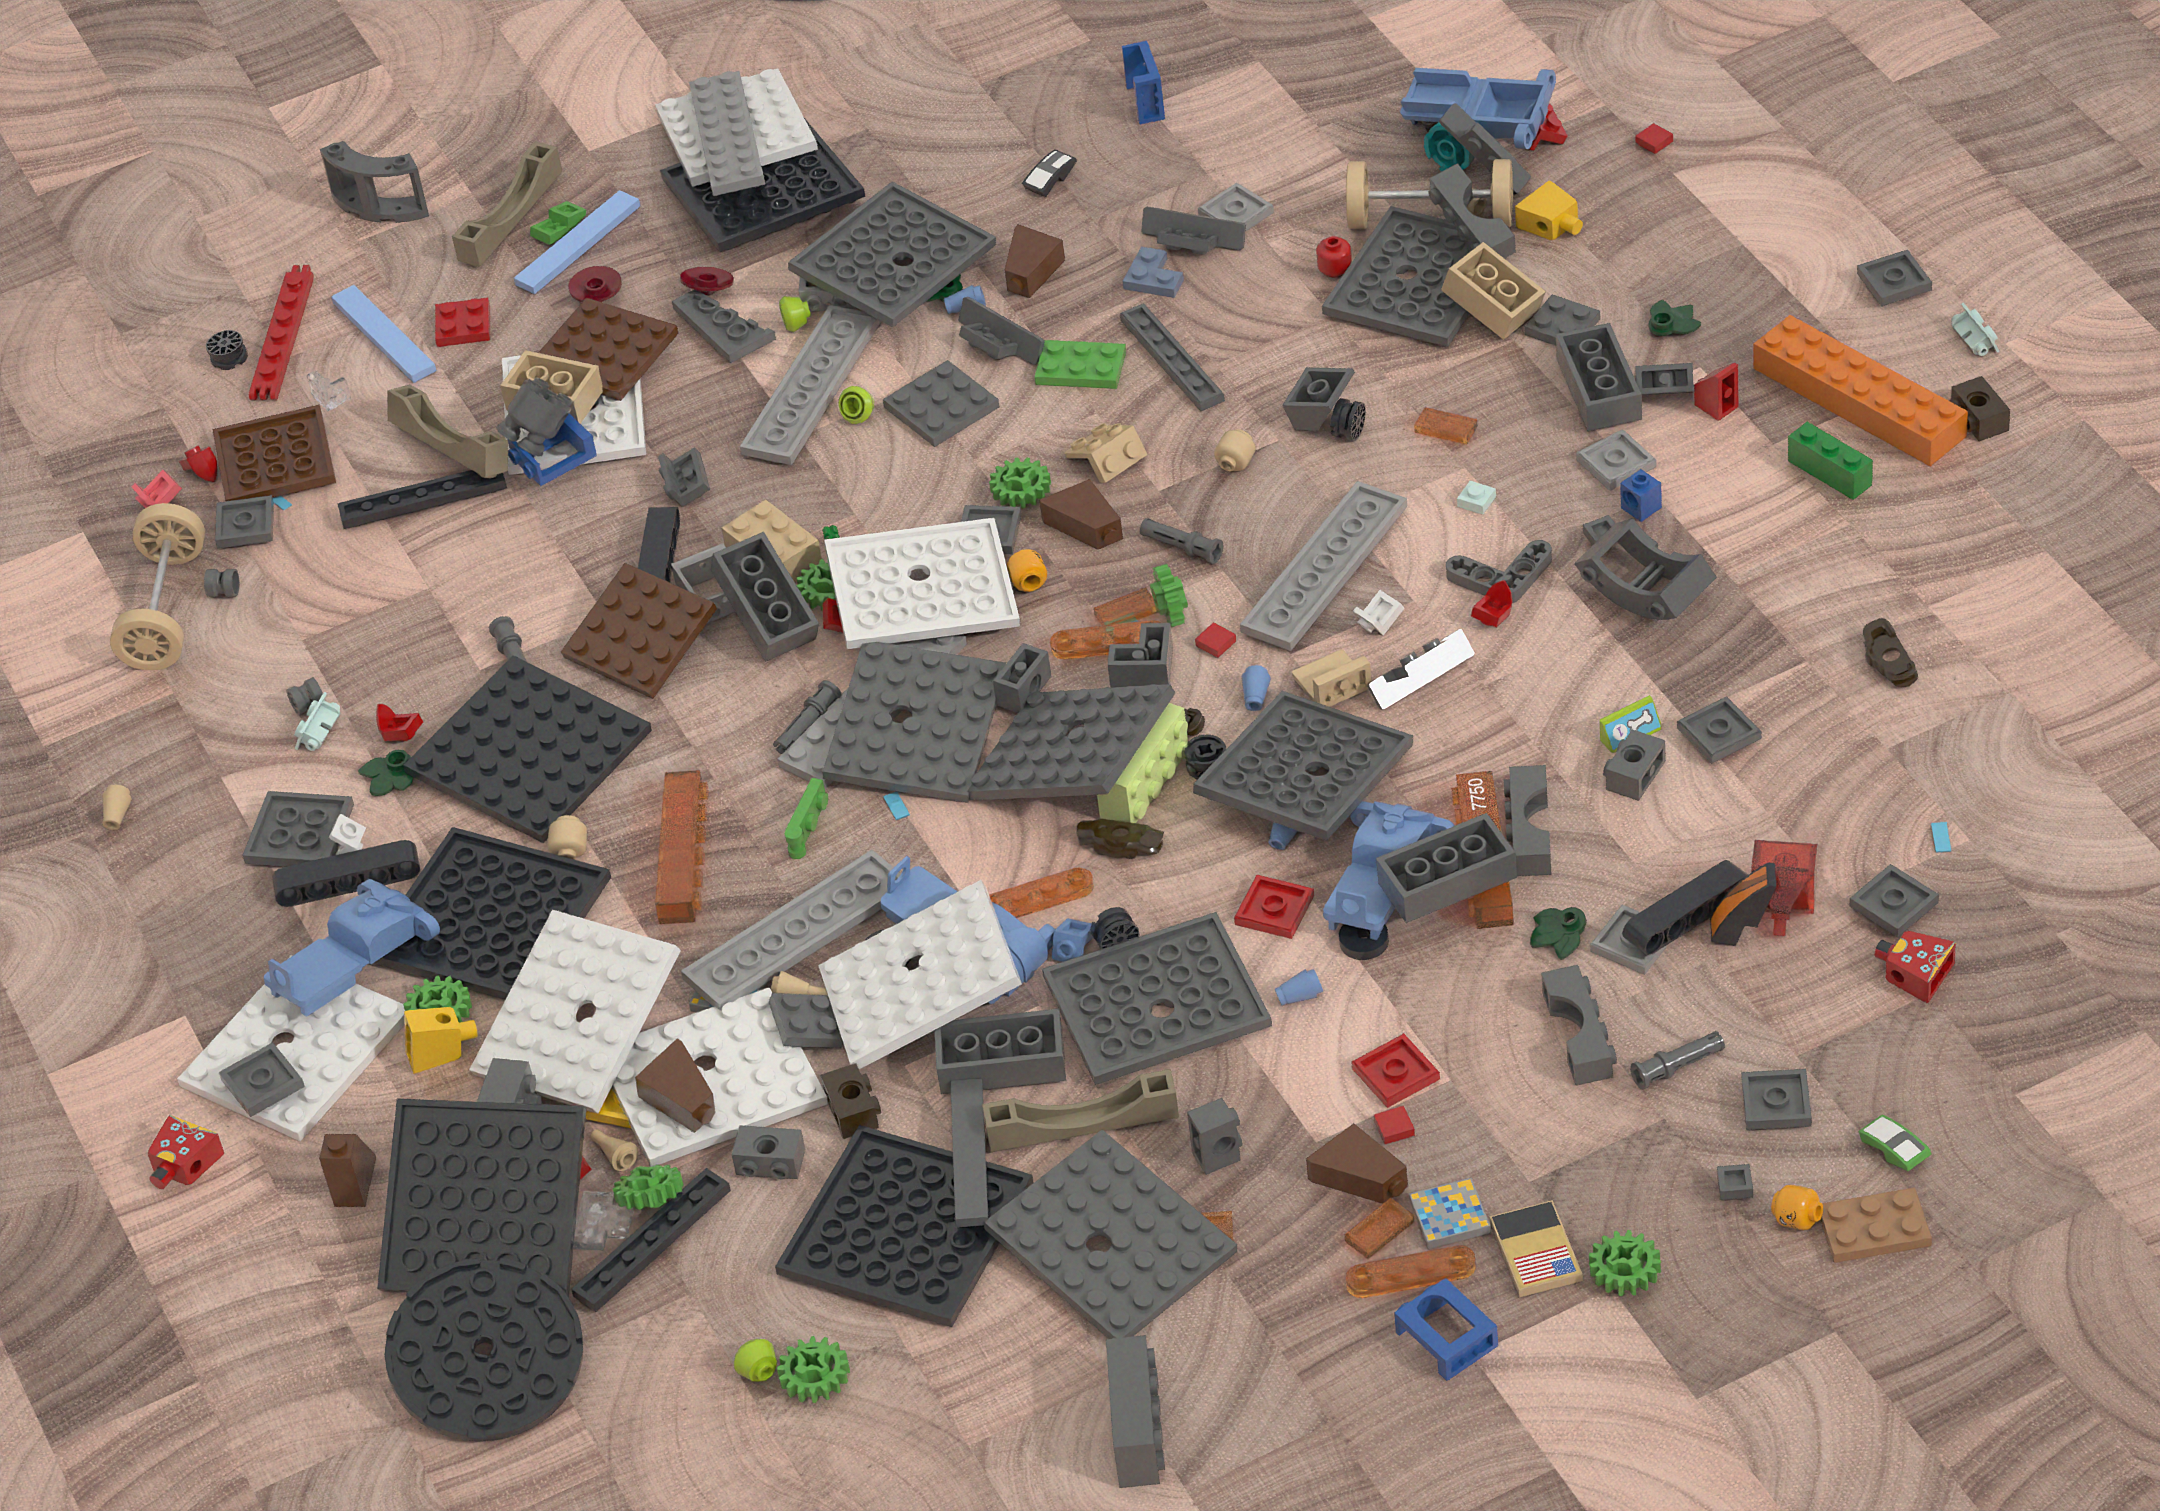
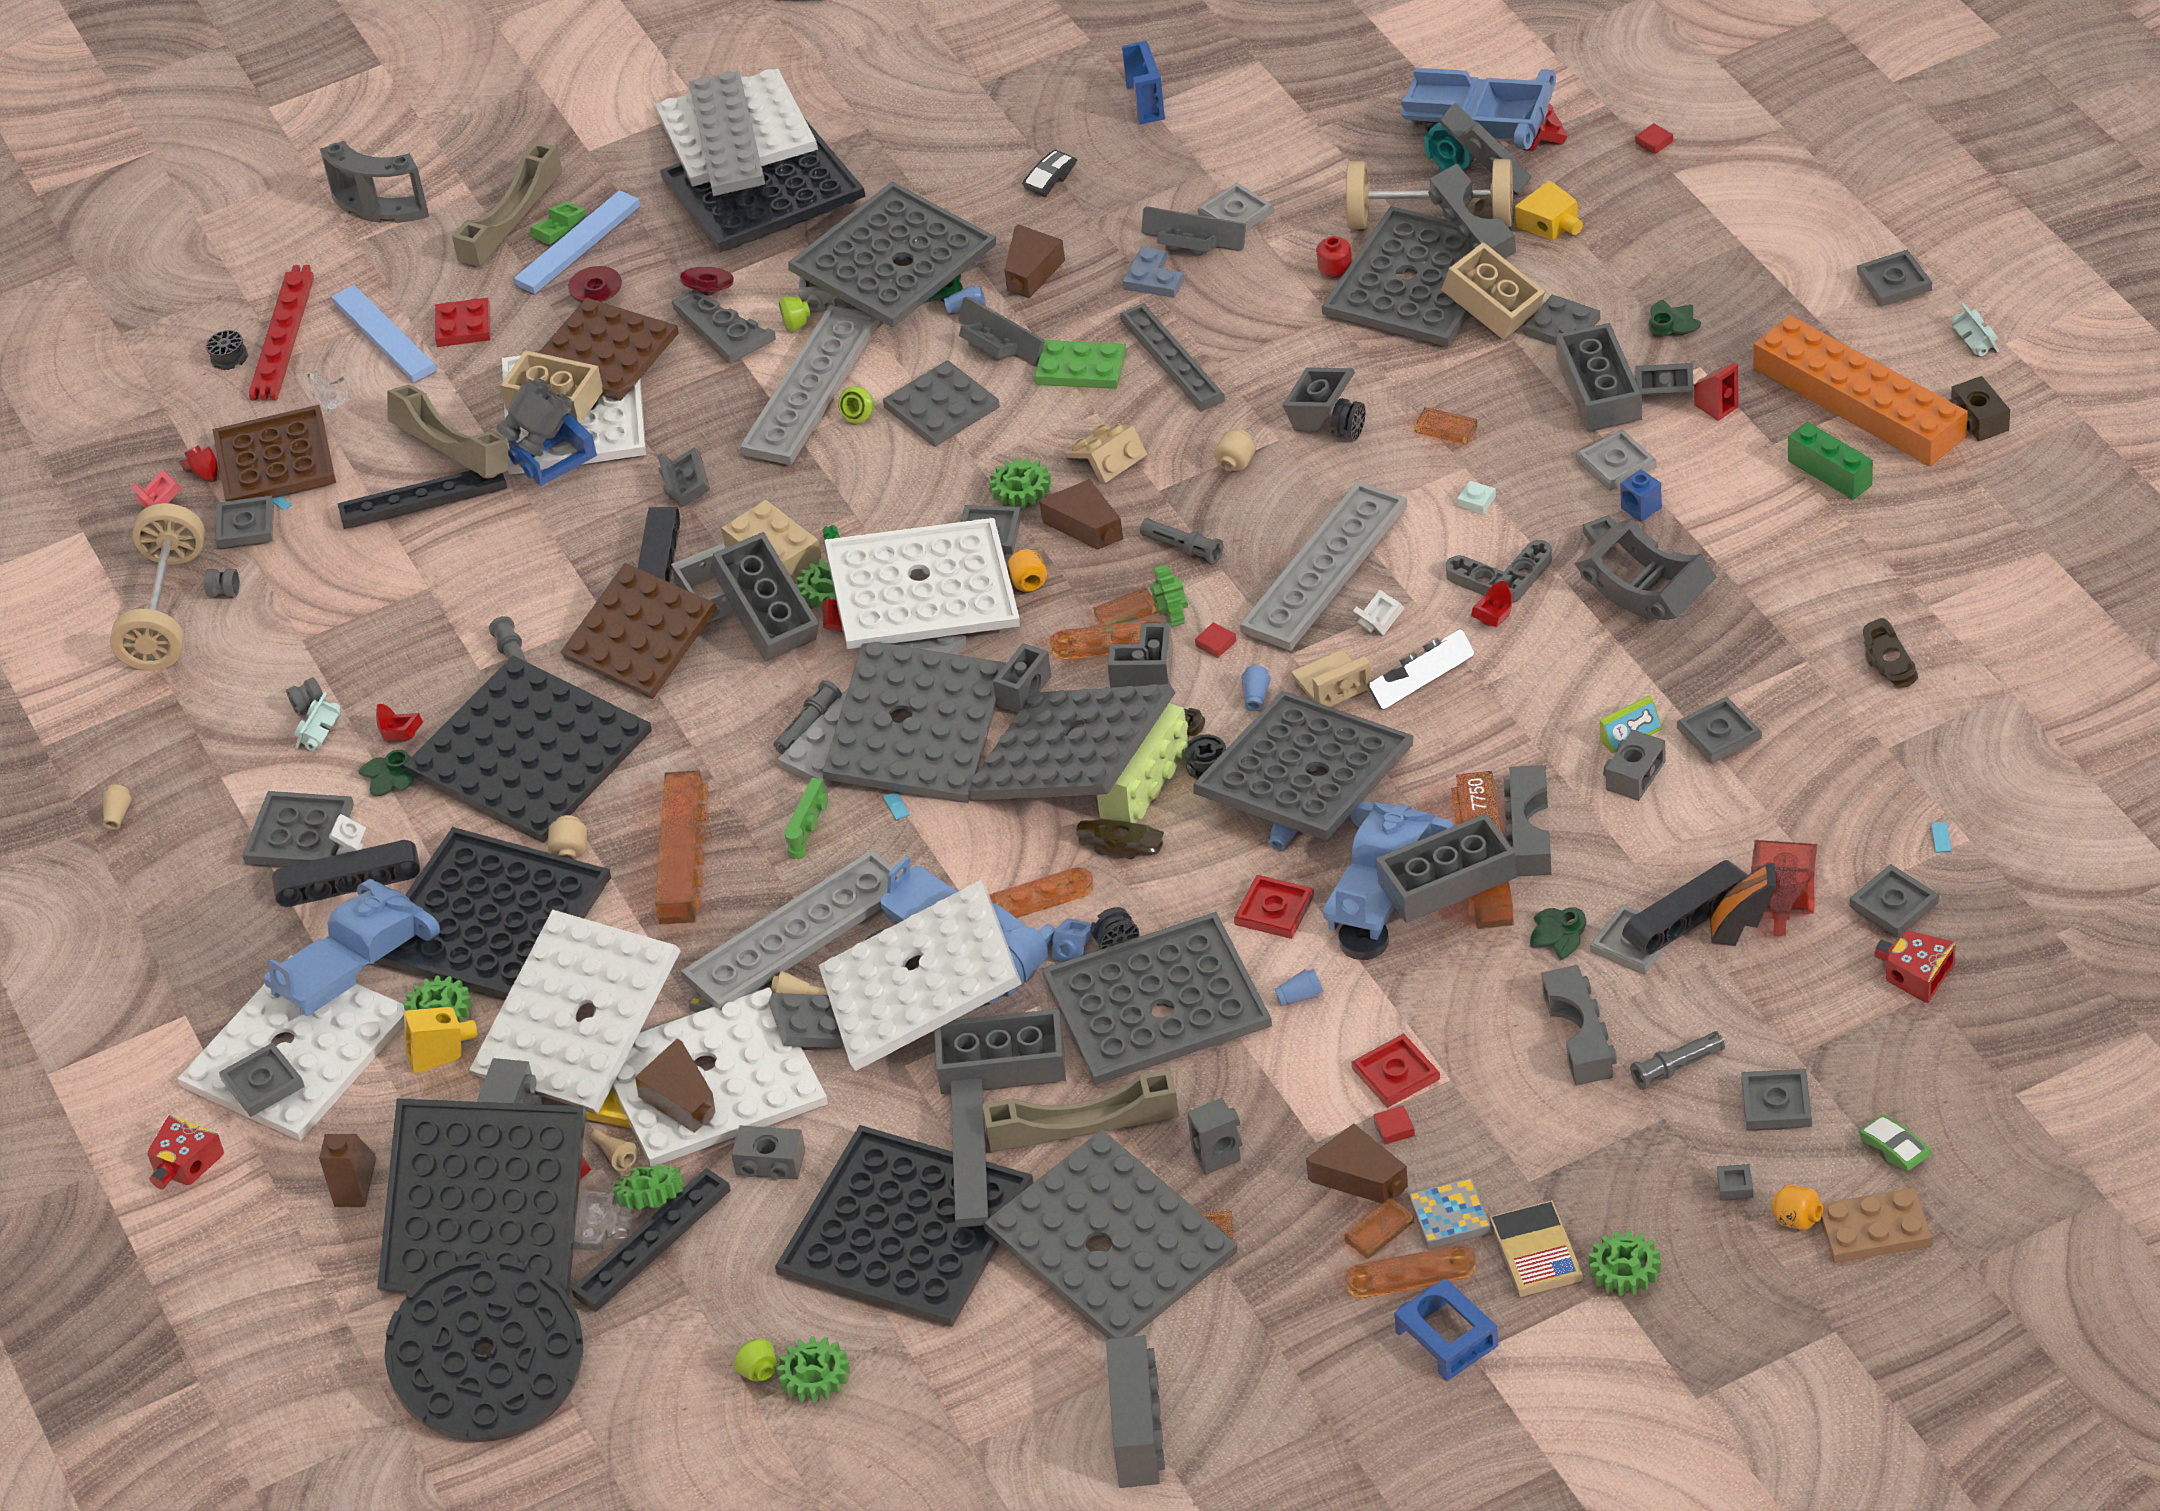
(850, 1099): dark brown brick -> none

